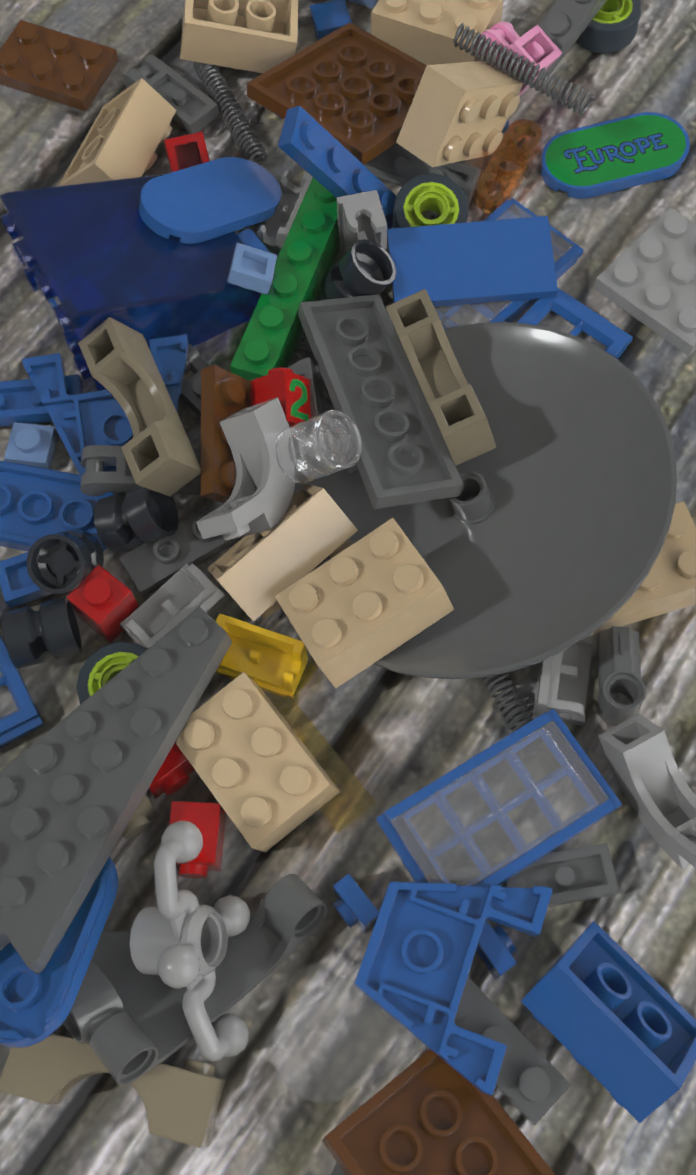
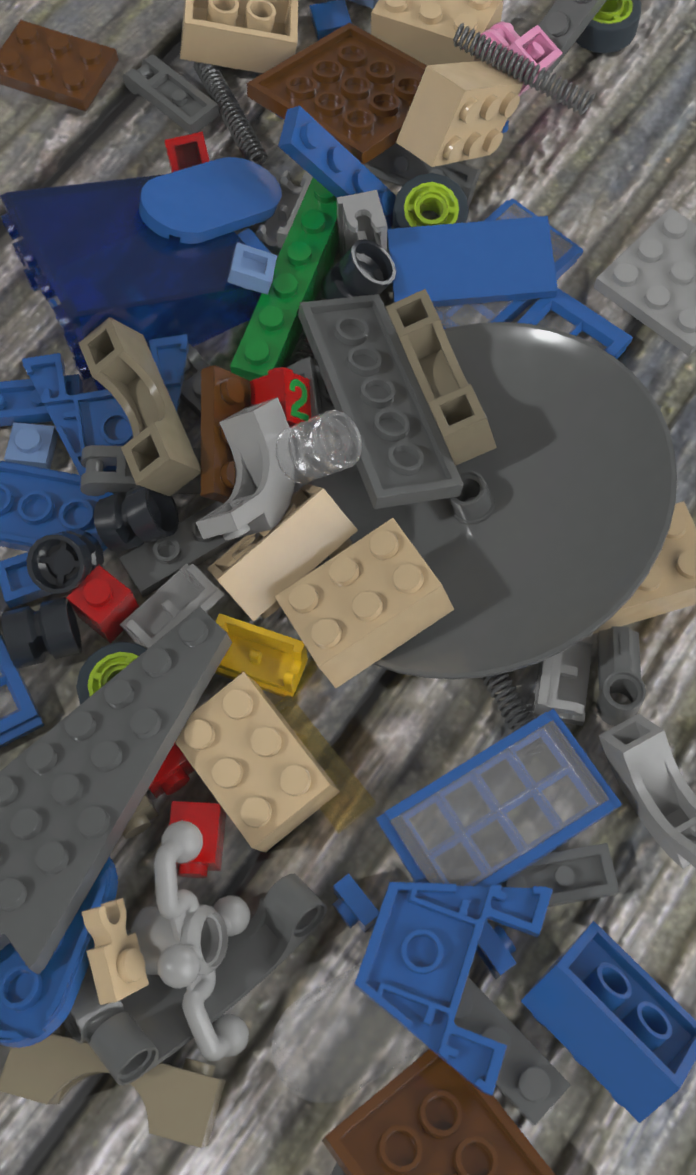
(116, 958): none -> tan plate
(122, 137): tan slope -> none
(508, 151): clear orange beam -> none
(614, 154): tile -> none

